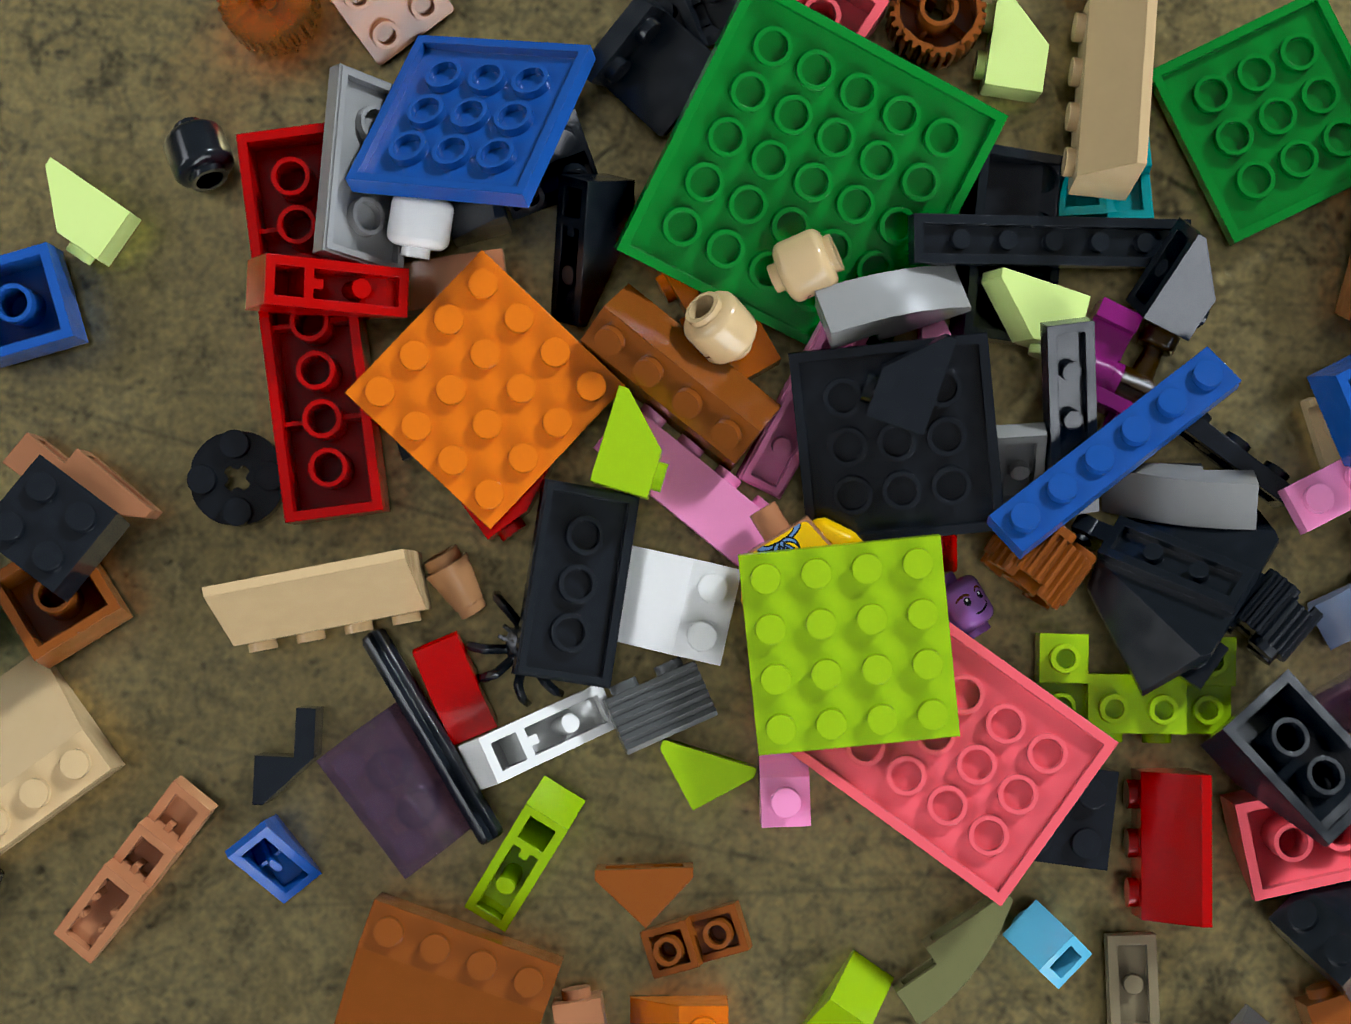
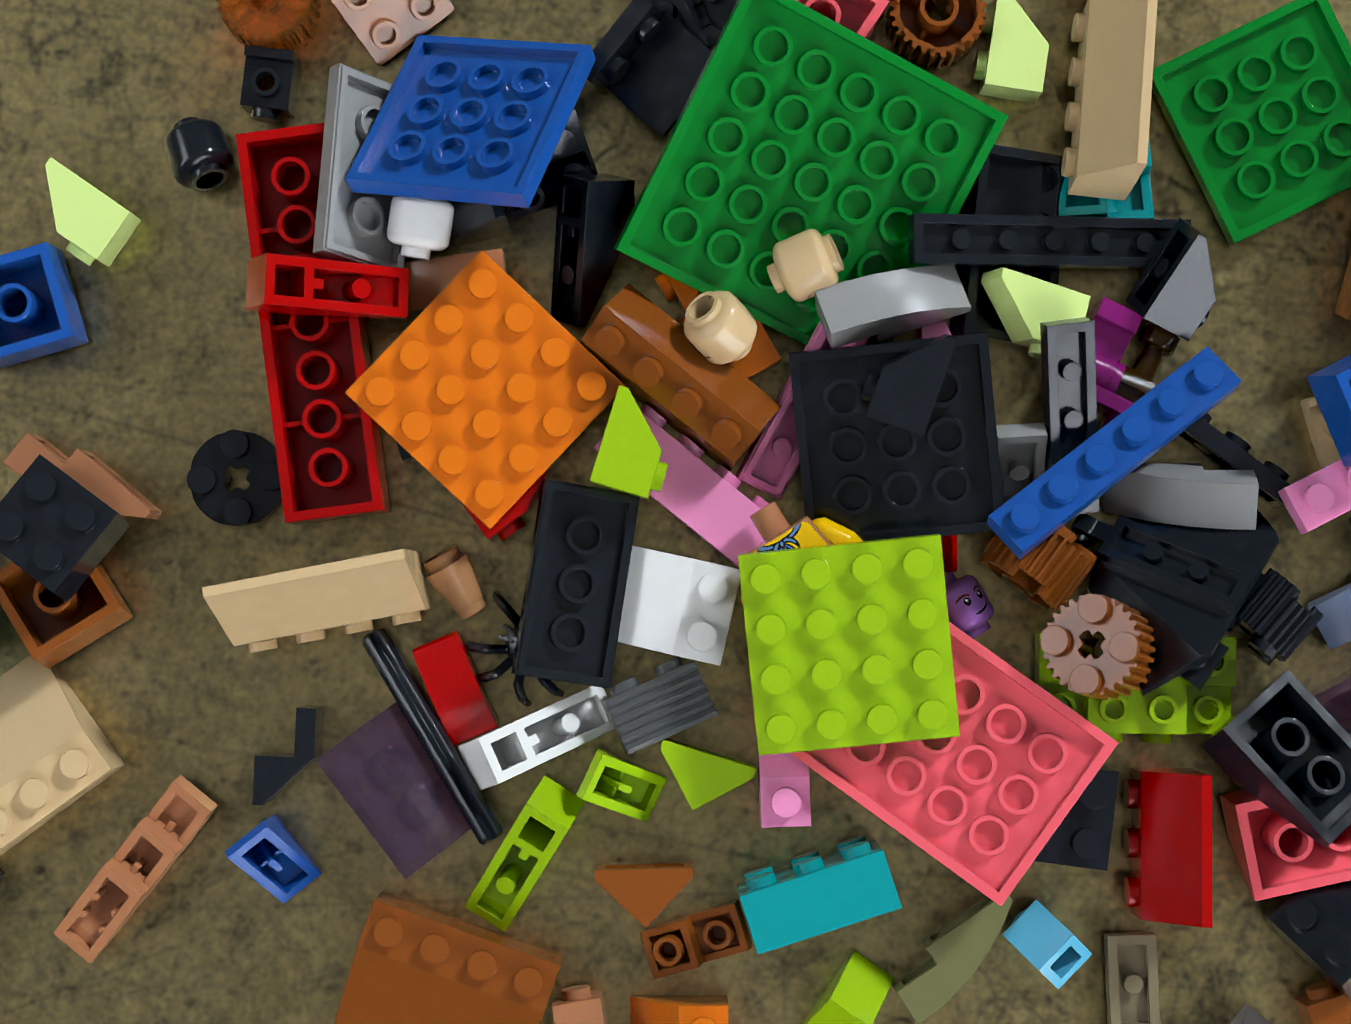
(282, 97): none -> black brick
(621, 785): none -> lime slope
(817, 894): none -> teal brick
(1072, 641): none -> brick

